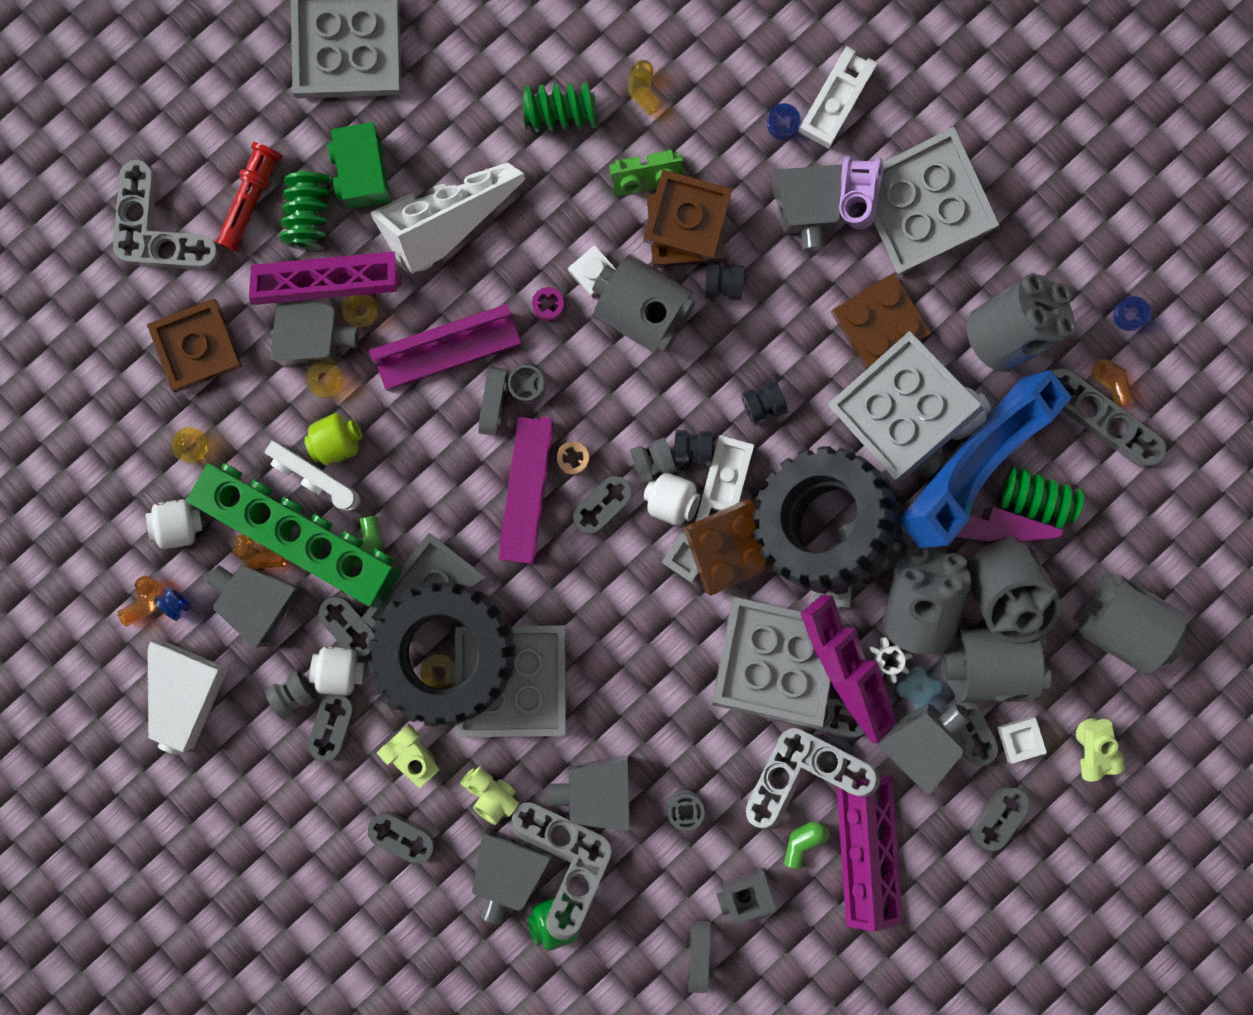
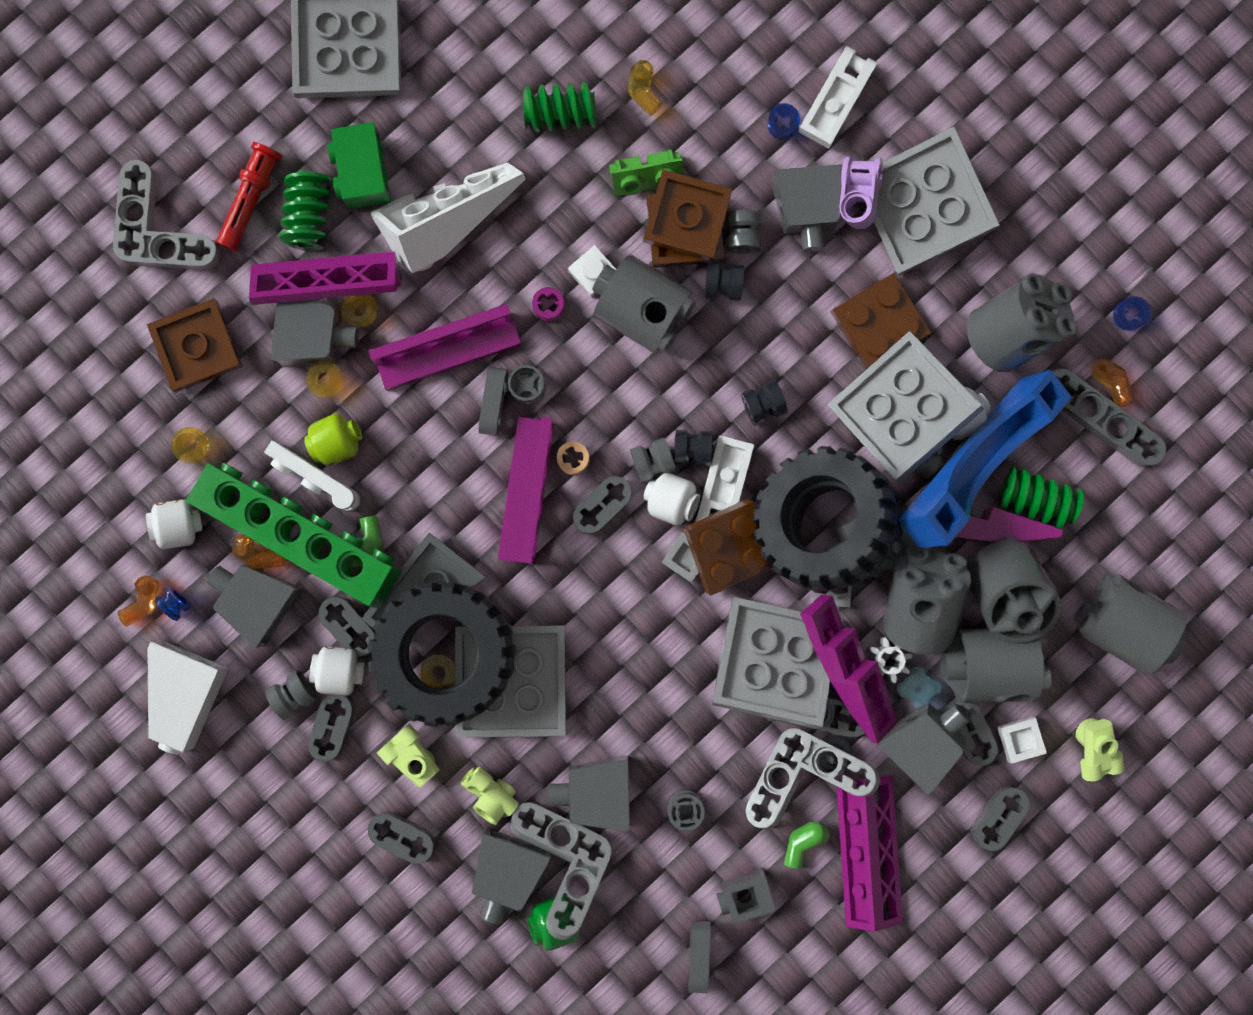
(743, 231): none -> dark grey wheel

